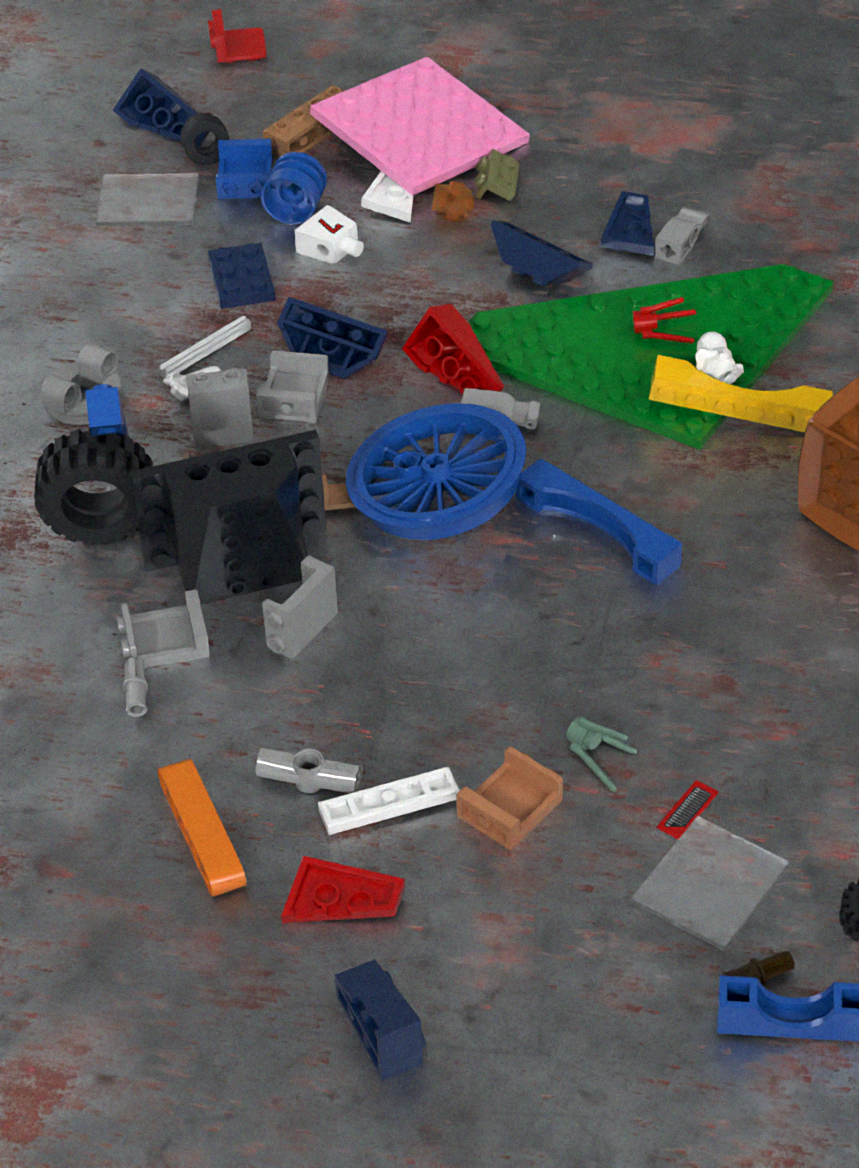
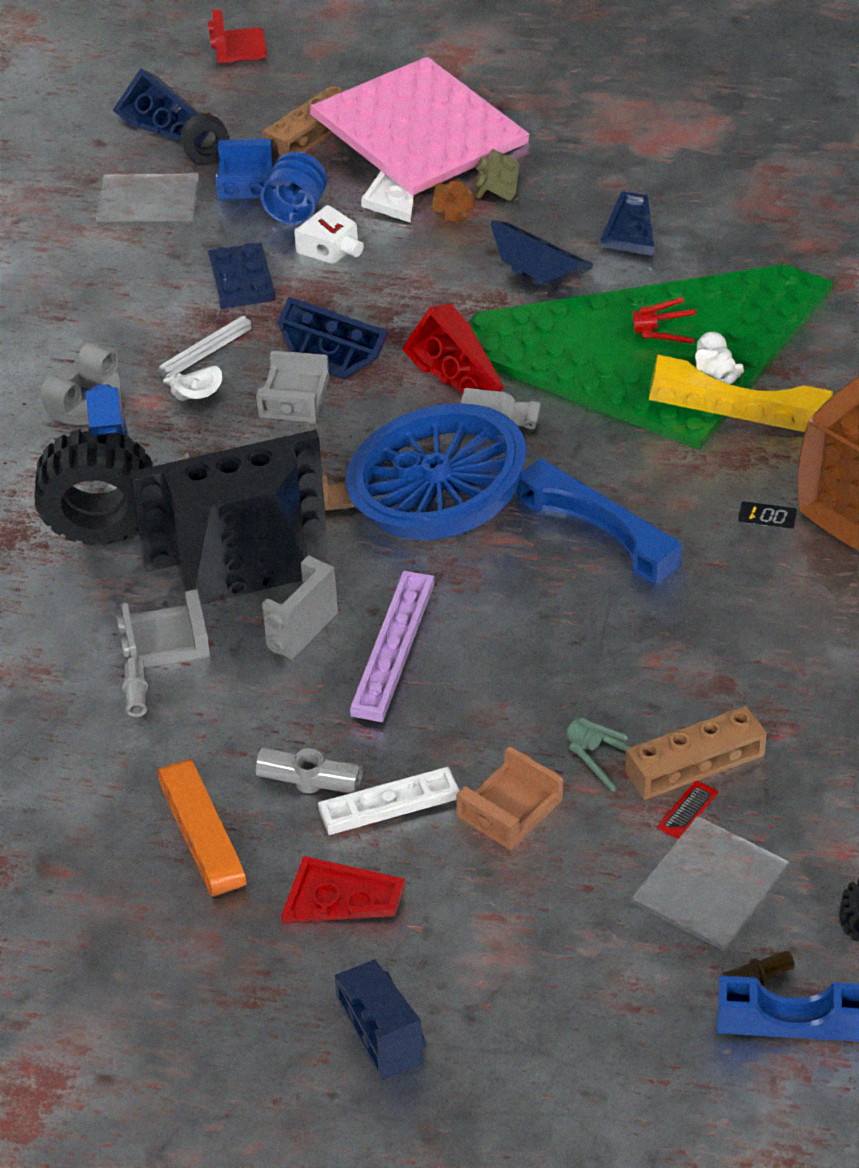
(220, 408): light grey panel -> none
(392, 646): none -> lavender plate
(679, 235): light grey piece -> none
(695, 752): none -> medium nougat brick
(767, 515): none -> black sticker

